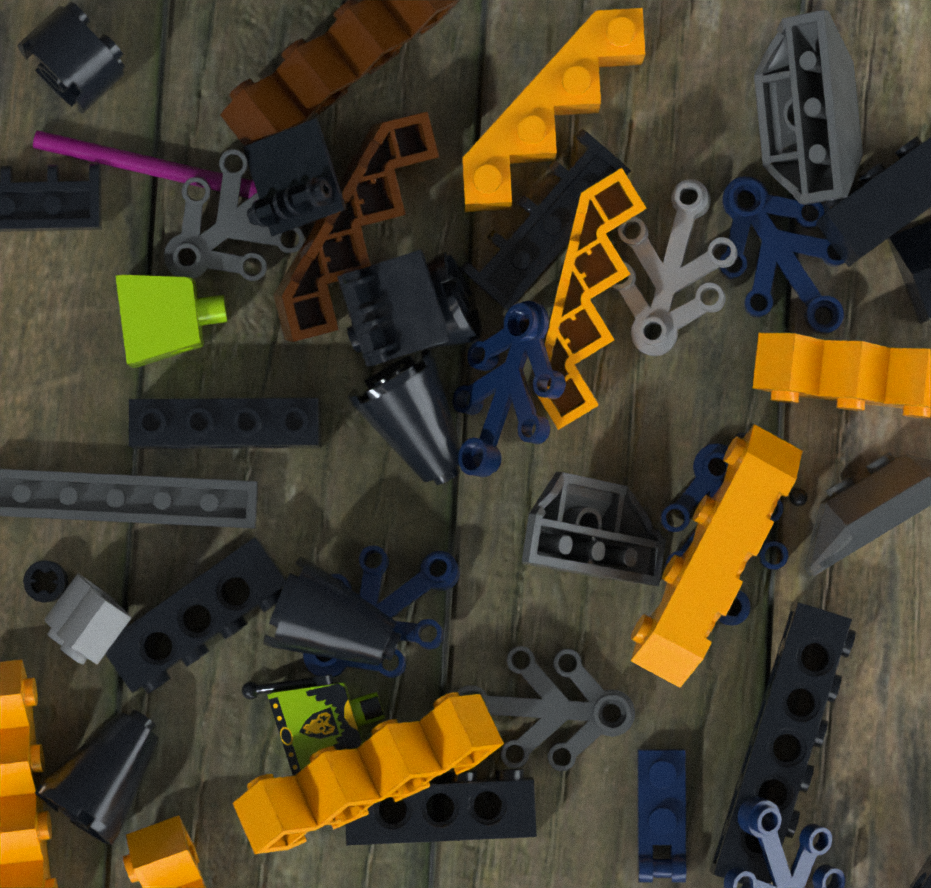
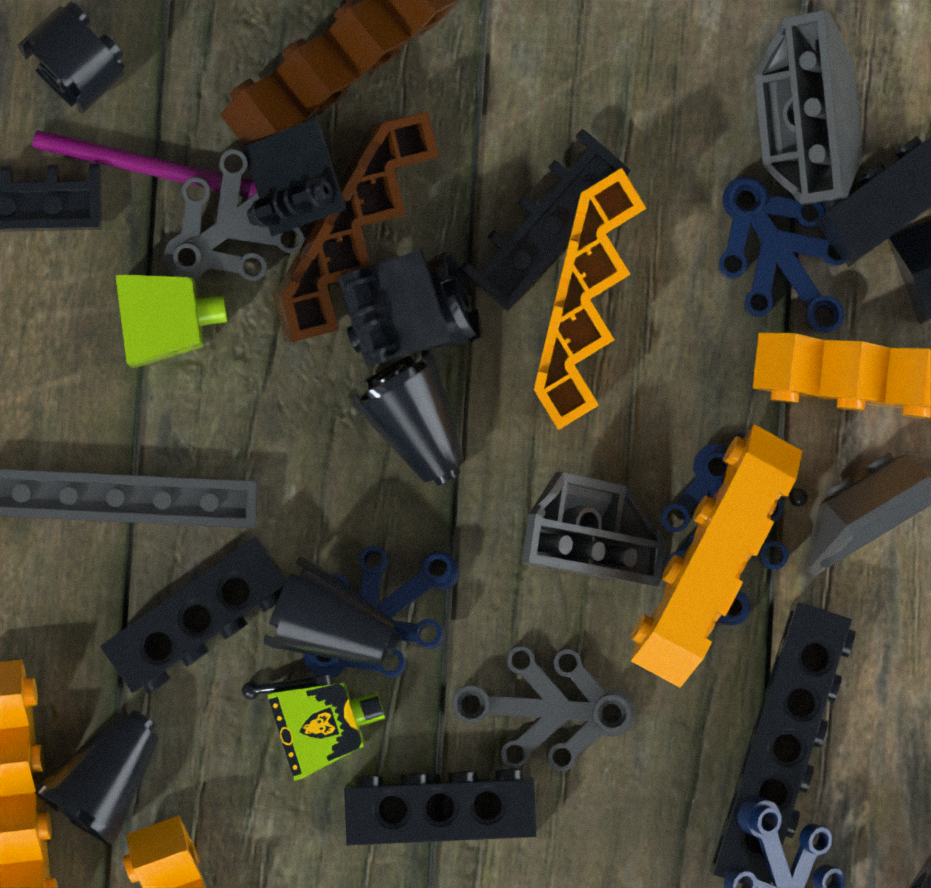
(46, 567): black bush -> none
(86, 621): light grey brick -> none
(225, 423): black brick -> none
(346, 782): light orange brick -> none
(524, 335): dark blue plant -> none
(562, 87): light orange brick -> none
(661, 813): dark blue plate -> none
(670, 275): light grey plant -> none

